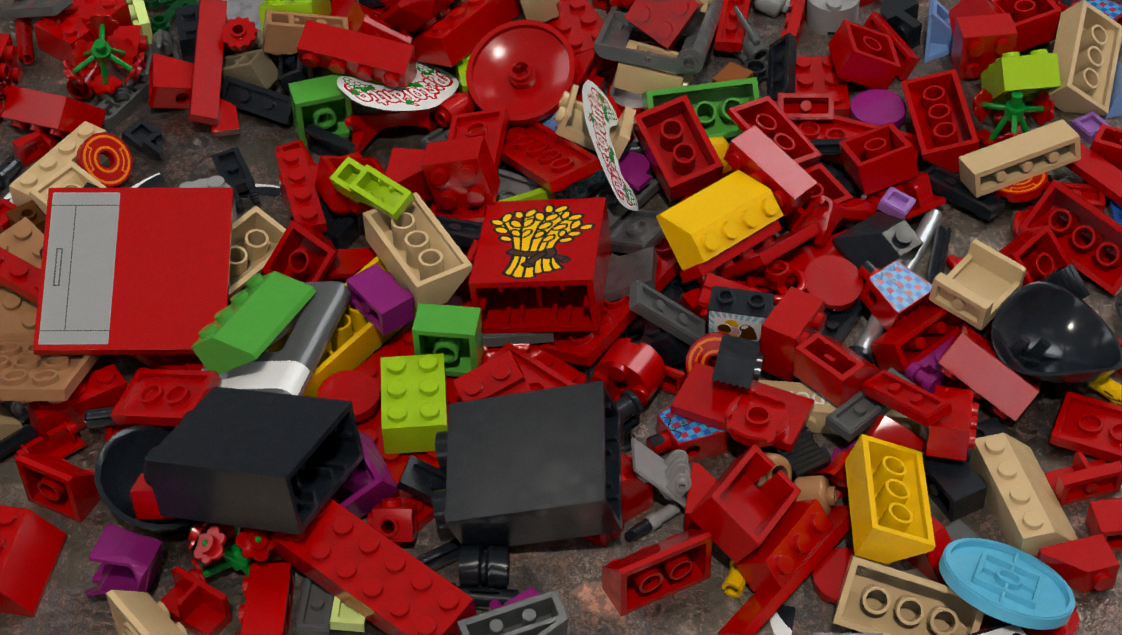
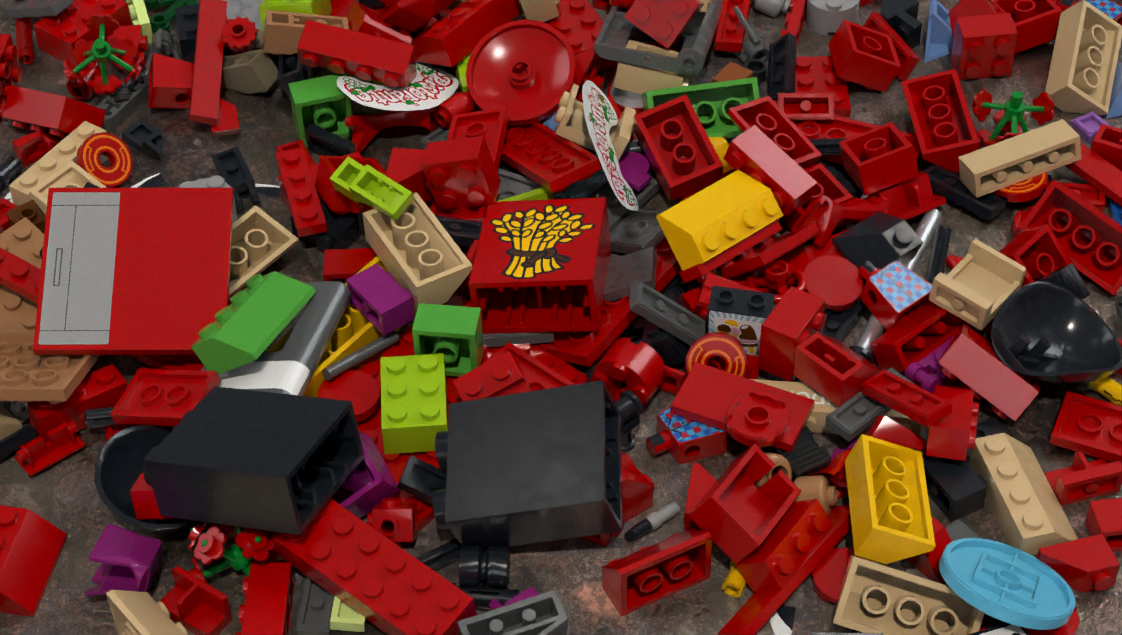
(58, 485): red slope -> none
(257, 100): black plate -> none
(302, 254): red slope -> none
(360, 355): none -> dark grey bar
(668, 475): light grey hinge -> none
(738, 361): black brick -> none
(878, 107): magenta tile -> none
(896, 203): medium lavender tile -> none
(1024, 73): lime brick -> none

